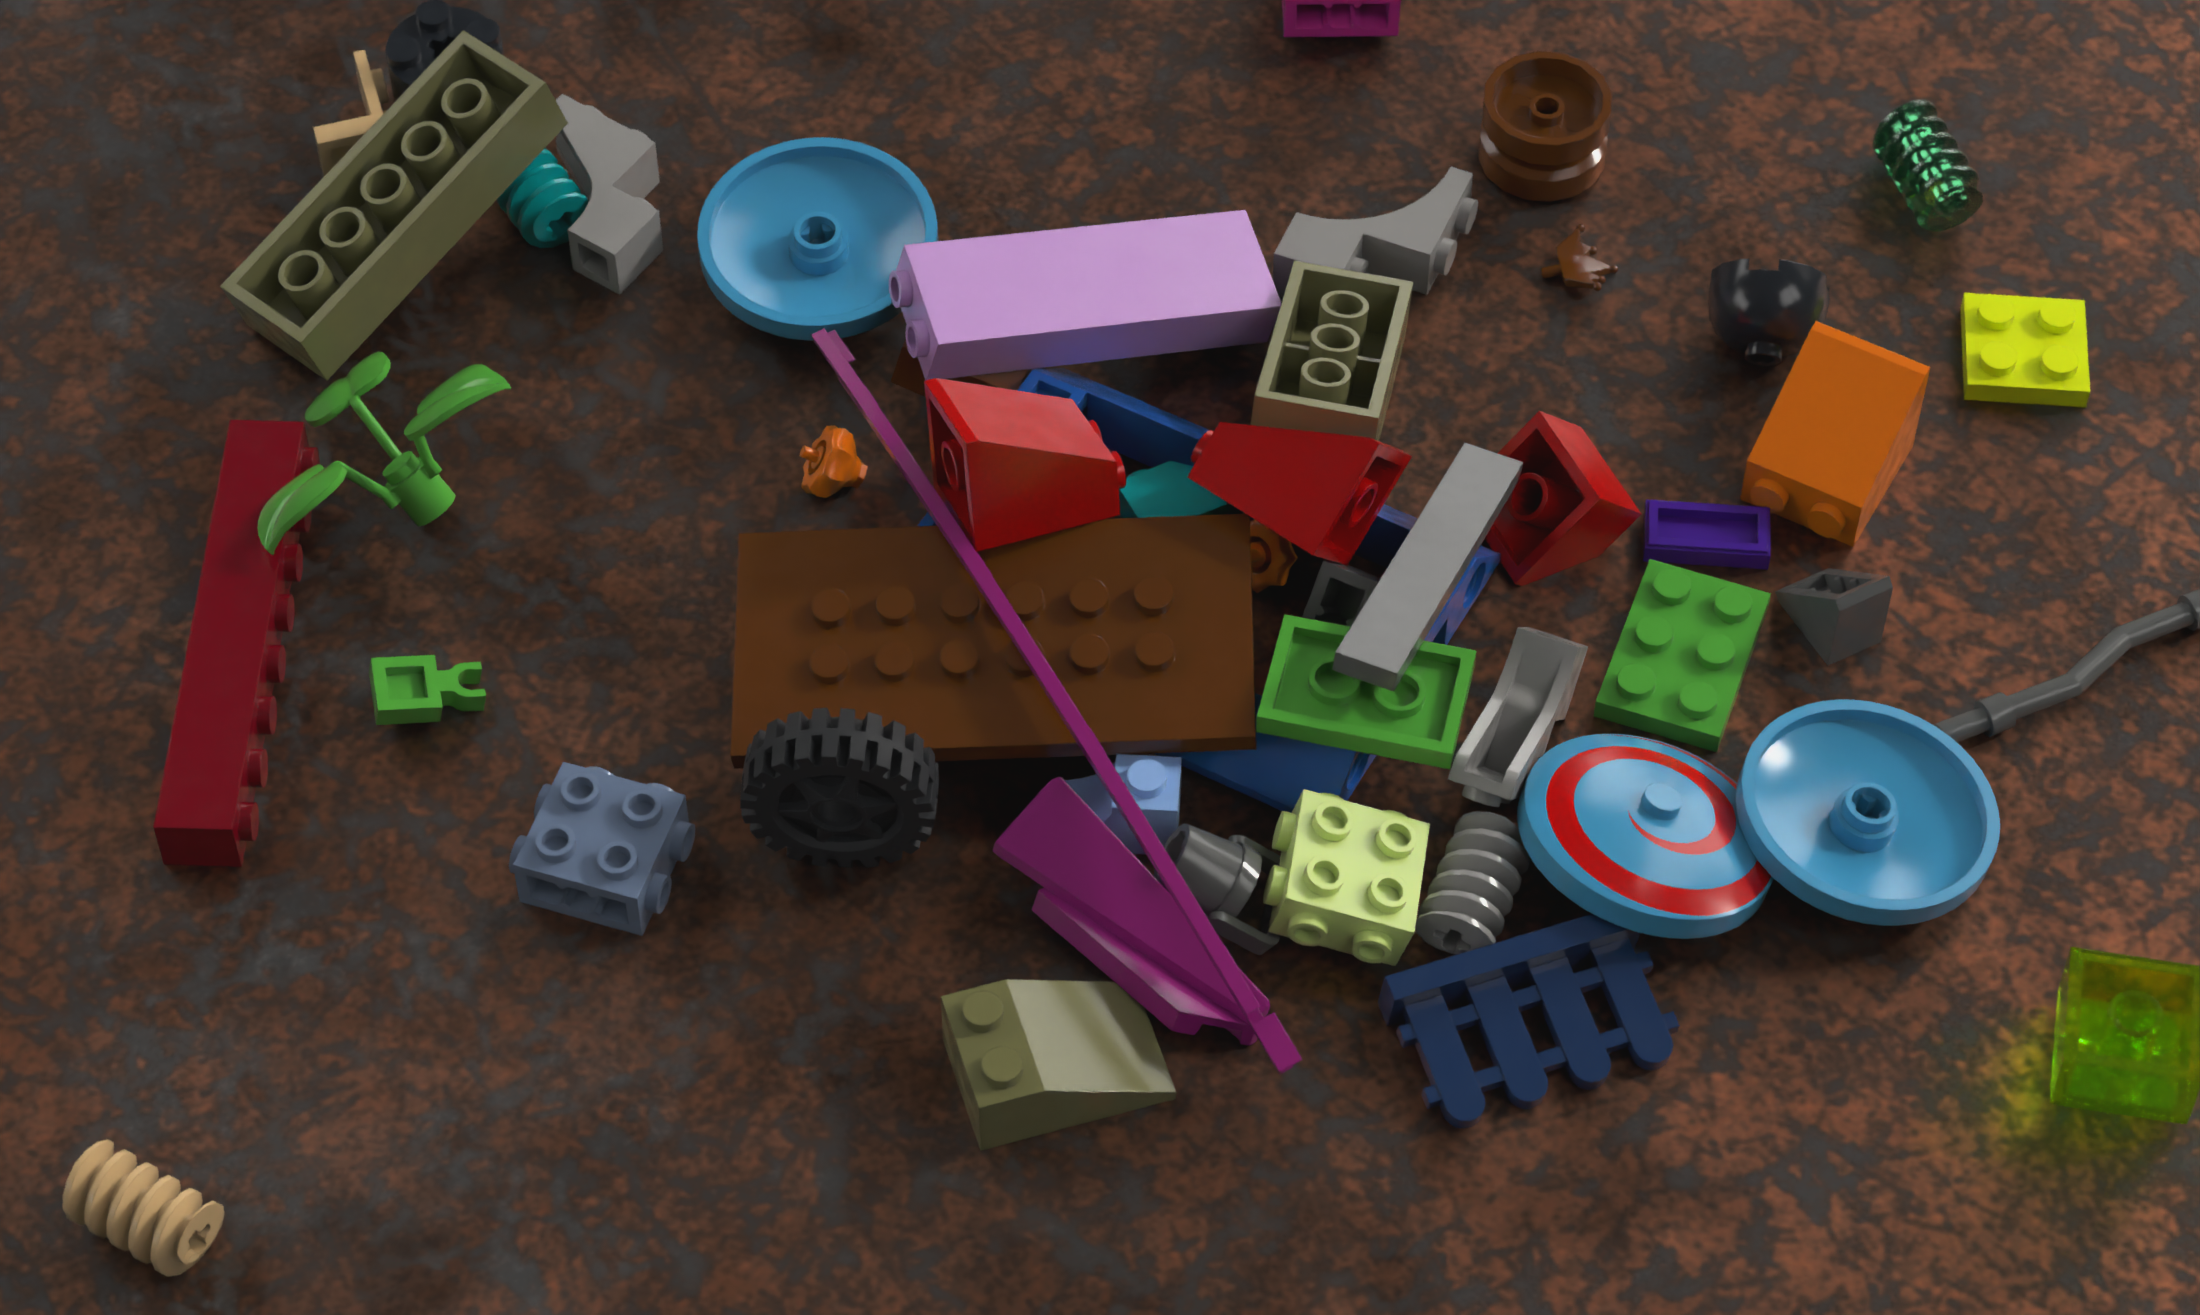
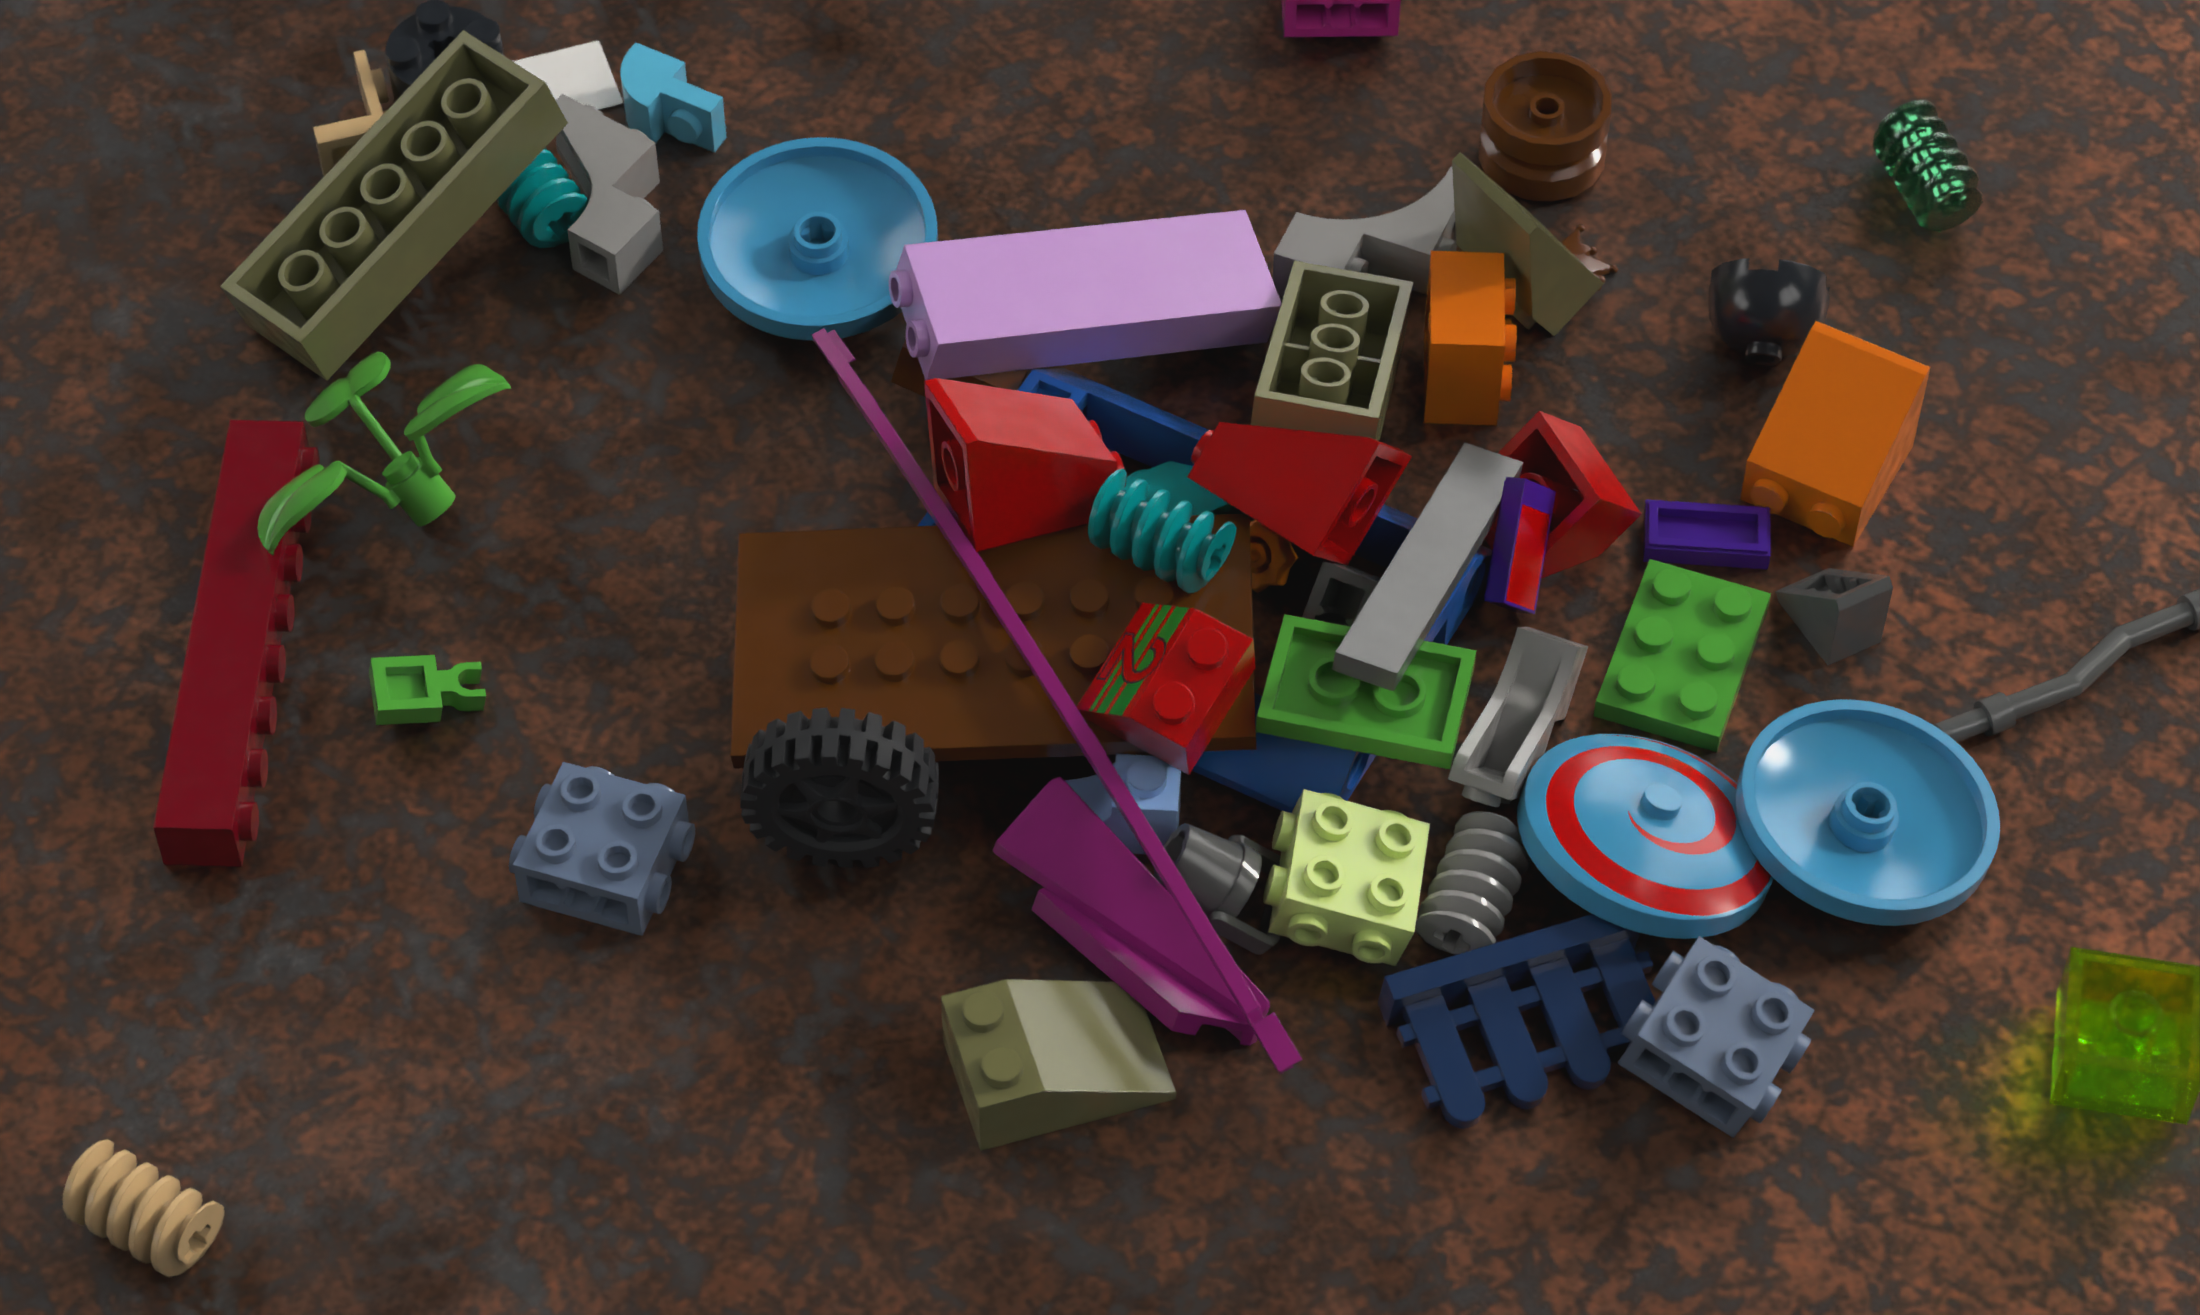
(577, 73): none -> white sticker
(663, 102): none -> medium azure brick
(832, 463): orange piece -> none
(1156, 536): none -> teal piece
(1170, 682): none -> red slope
(1468, 338): none -> orange brick
(1519, 545): none -> tile
(1547, 274): none -> olive slope
(1716, 1036): none -> sand blue brick
(2024, 350): neon yellow plate -> none

